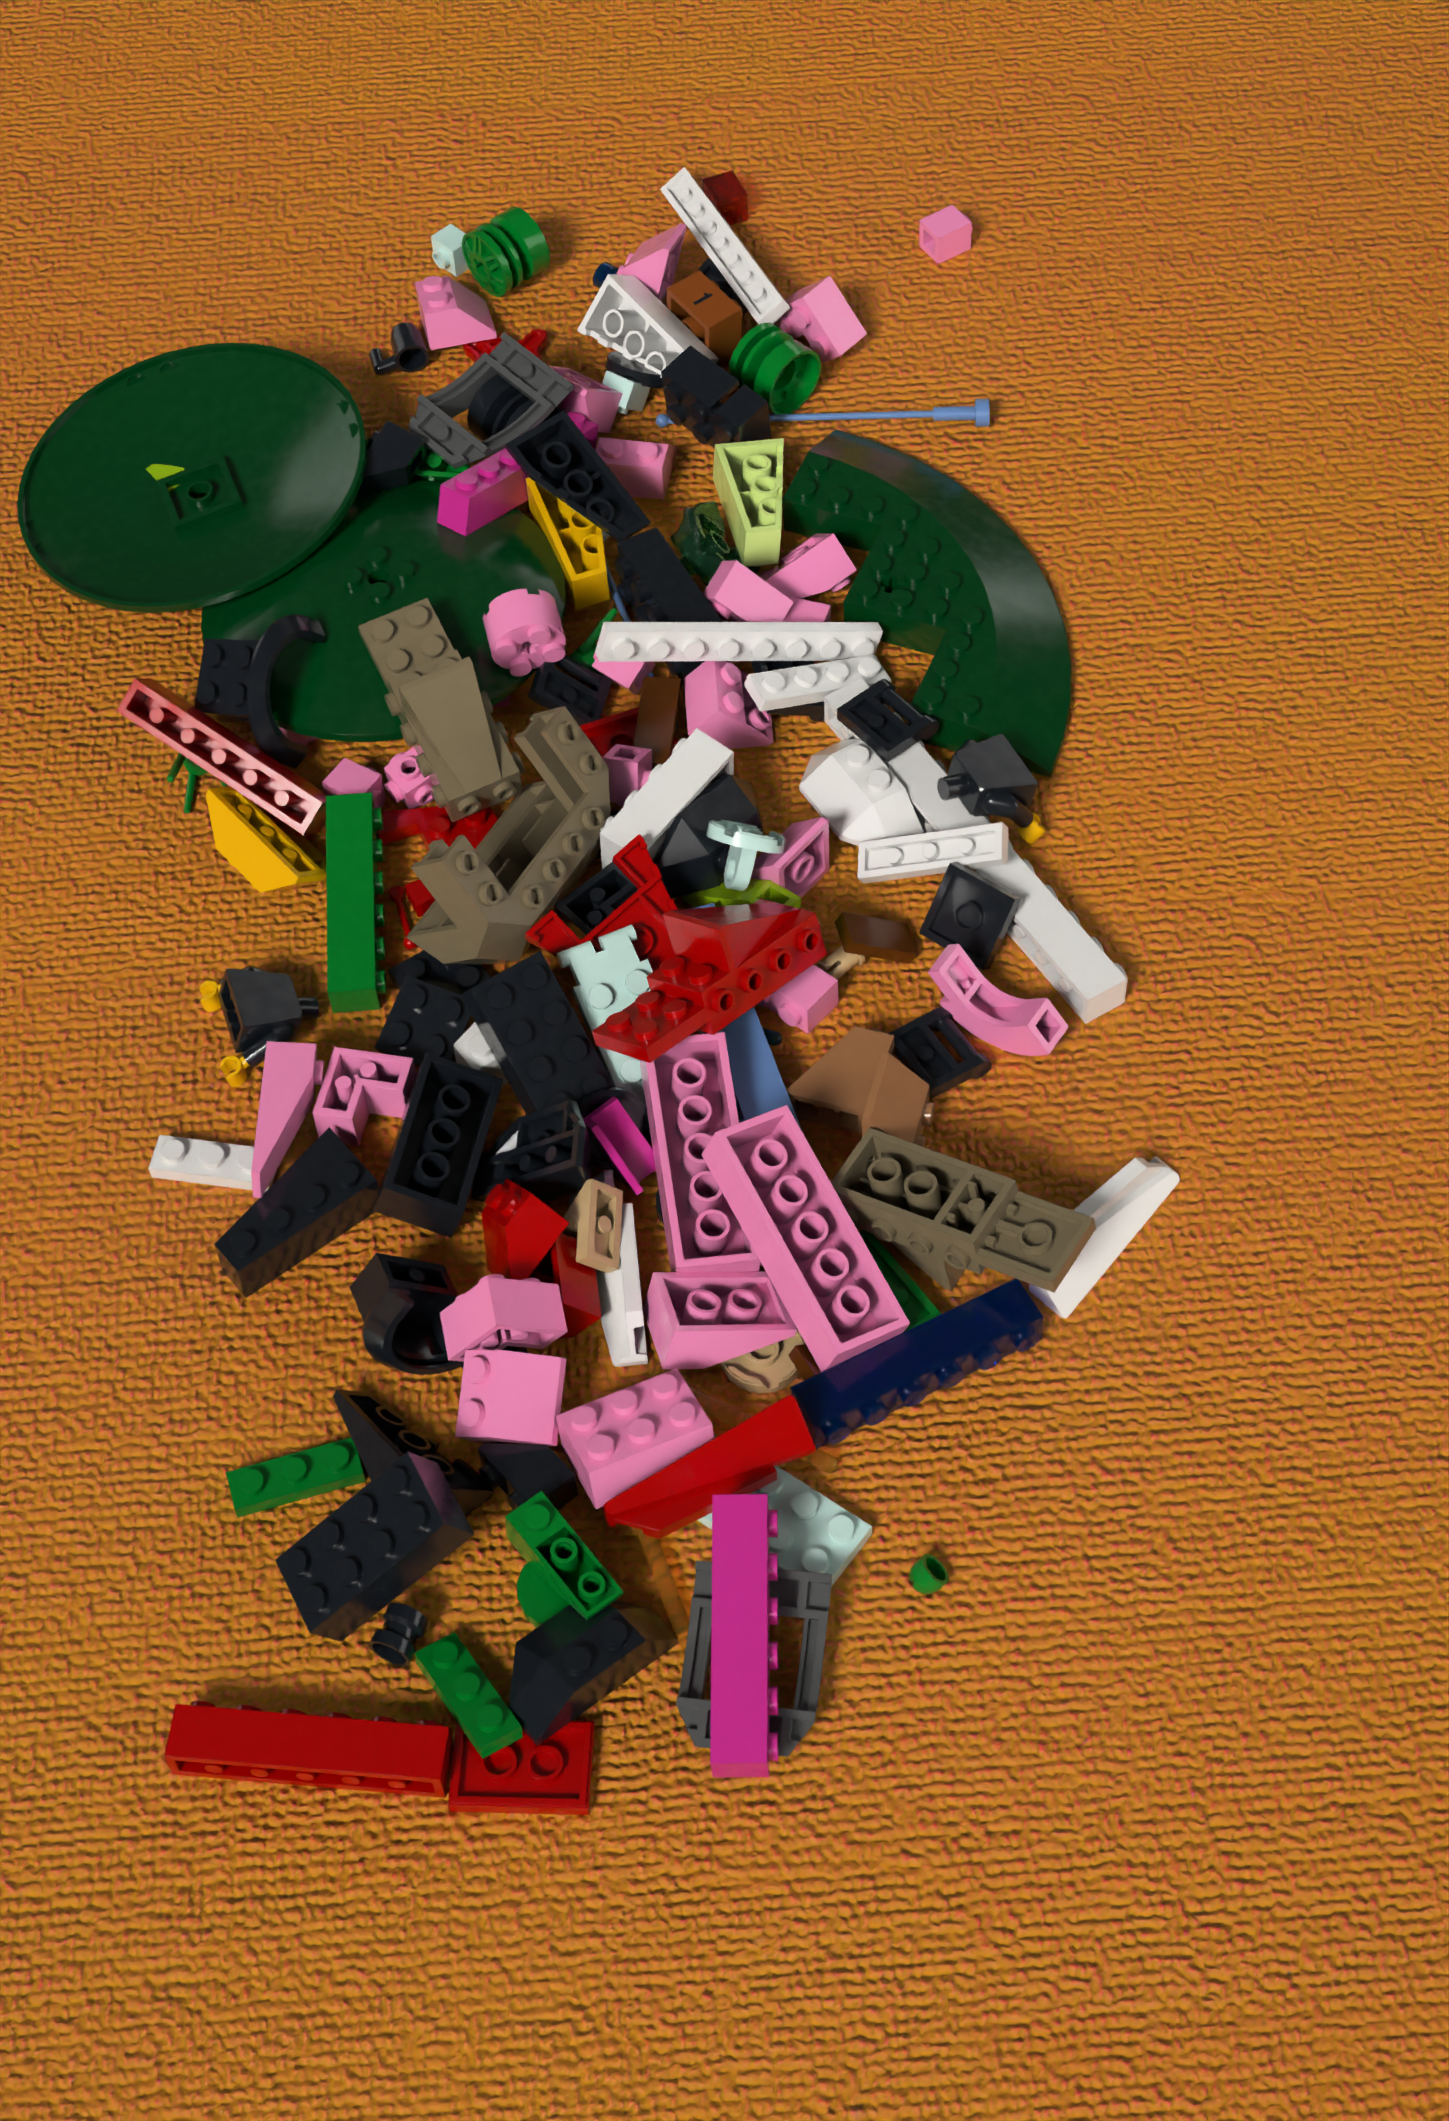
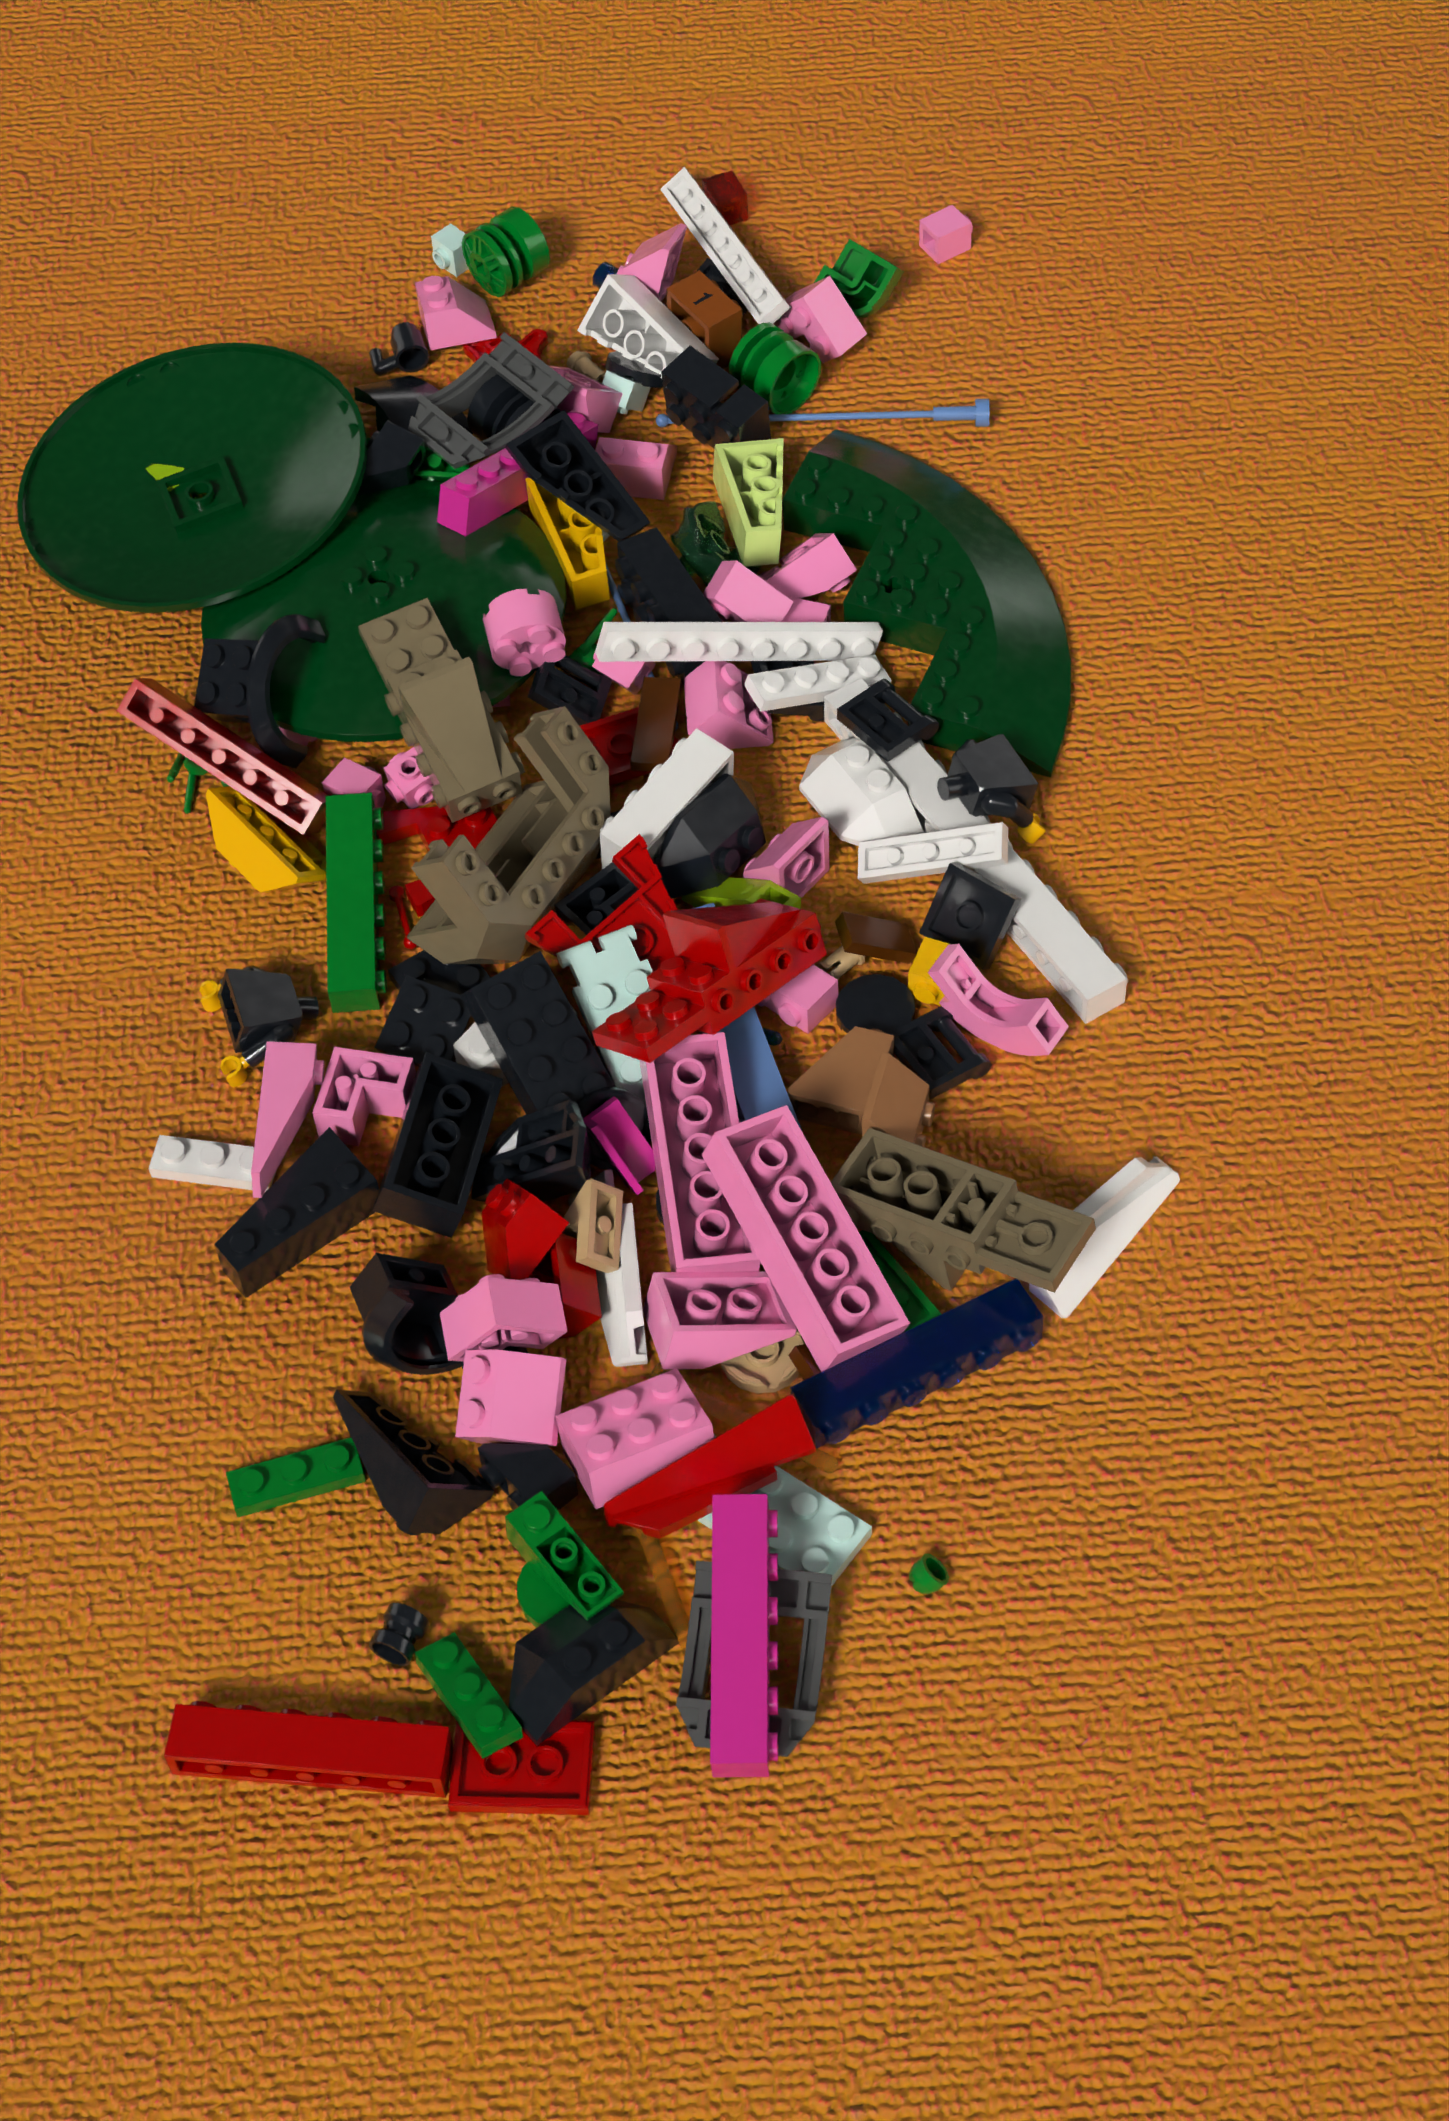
(374, 1547): black brick -> none
(397, 400): none -> black slope
(582, 364): none -> tan pin
(628, 770): bright pink brick -> none
(744, 844): light aqua tile -> none
(863, 279): none -> green brick
(874, 1004): none -> black tile
(919, 981): none -> yellow brick

